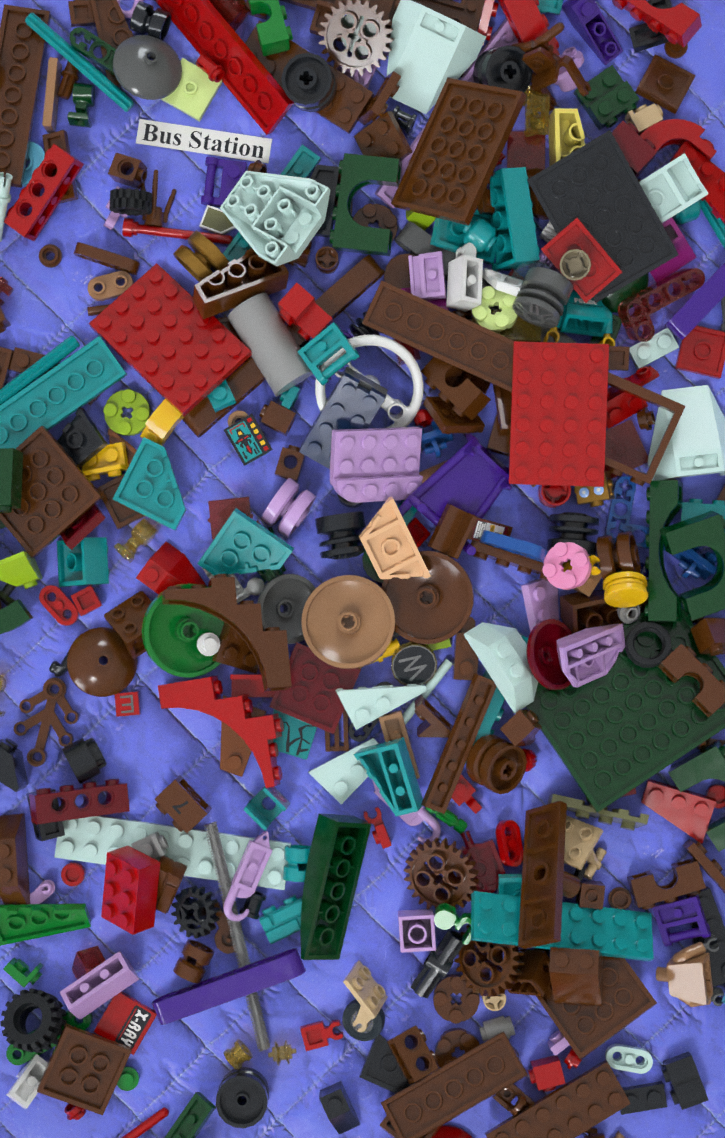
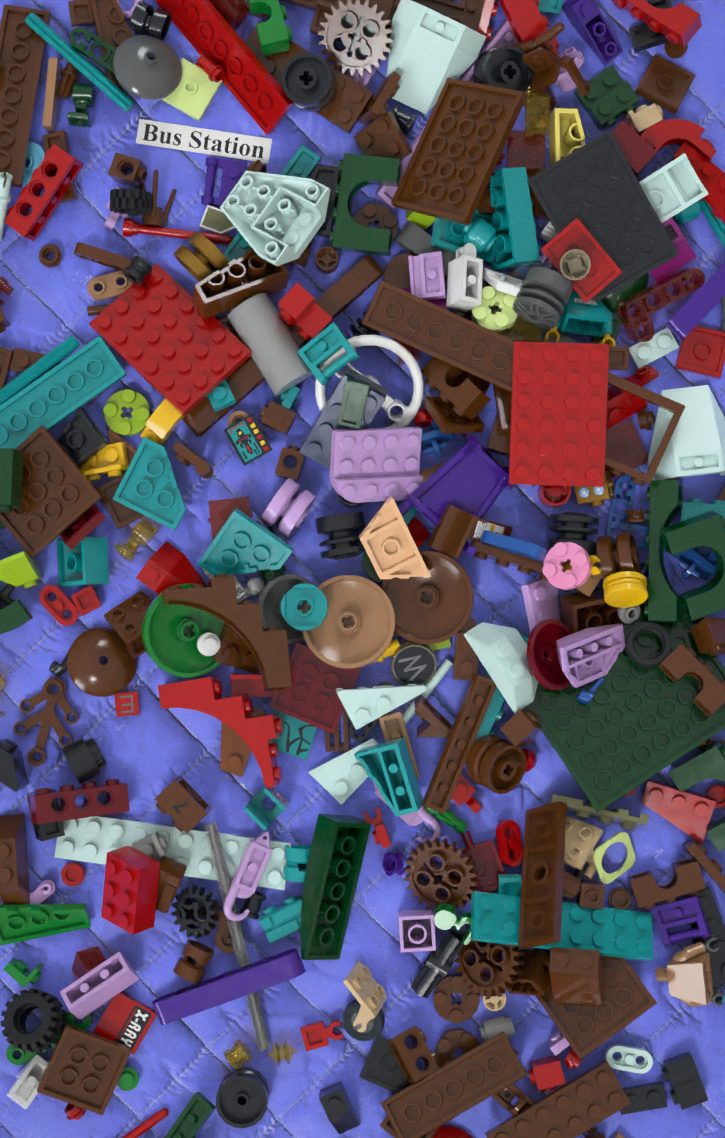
(137, 270): none -> black wheel
(188, 457): none -> reddish brown plate
(295, 597): none -> teal plate
(353, 403): none -> tile
(388, 863): none -> dark purple plate
(586, 695): none -> blue hand
(605, 877): none -> yellowish green piece
(635, 515): none -> reddish brown bush

